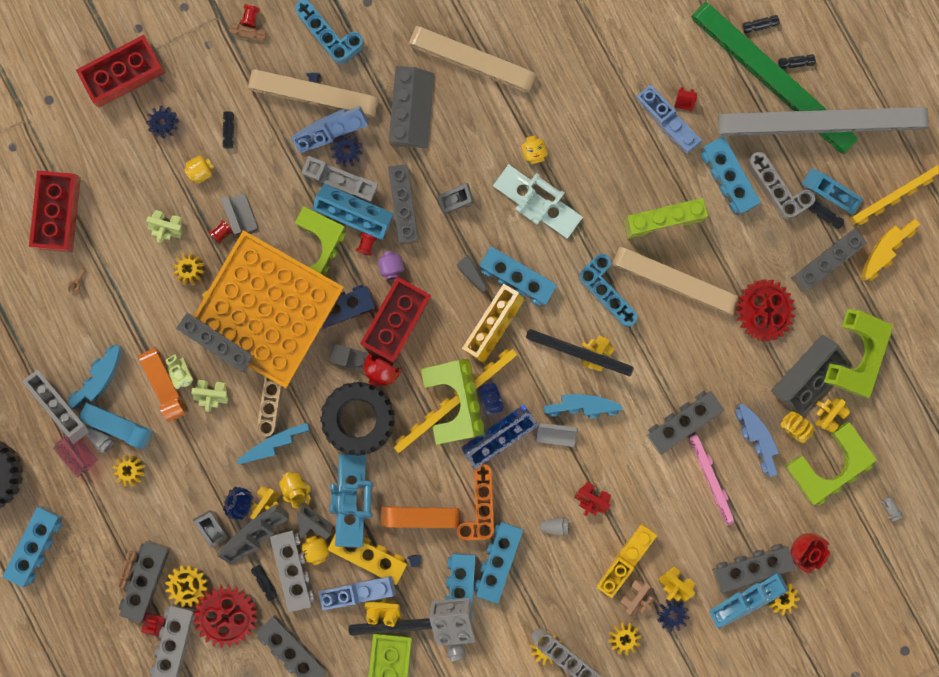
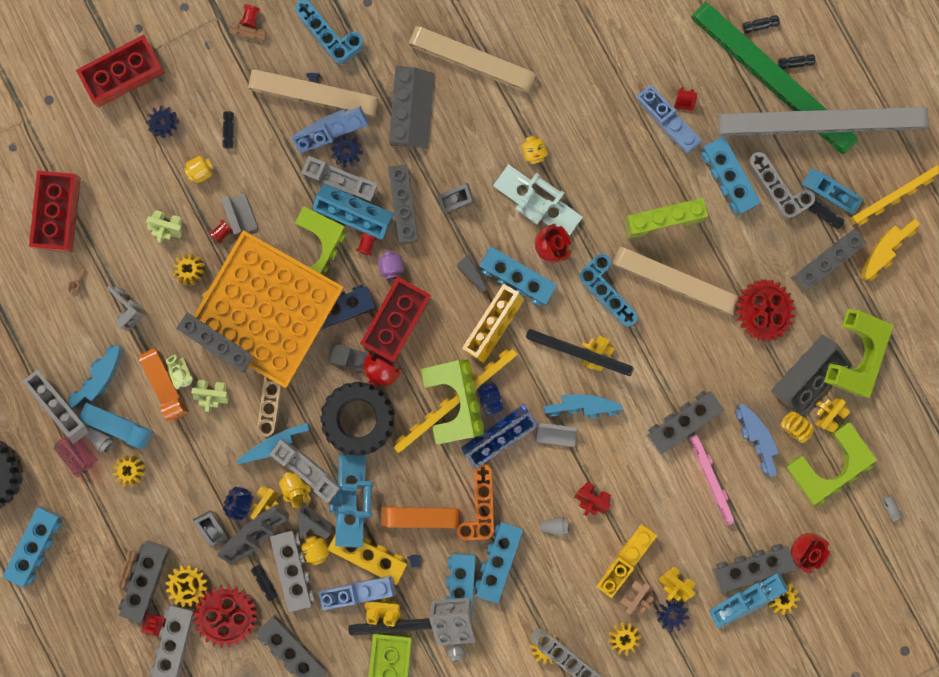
(128, 318): none -> light grey bracket
(306, 469): none -> light grey slope
(552, 244): none -> red cylinder

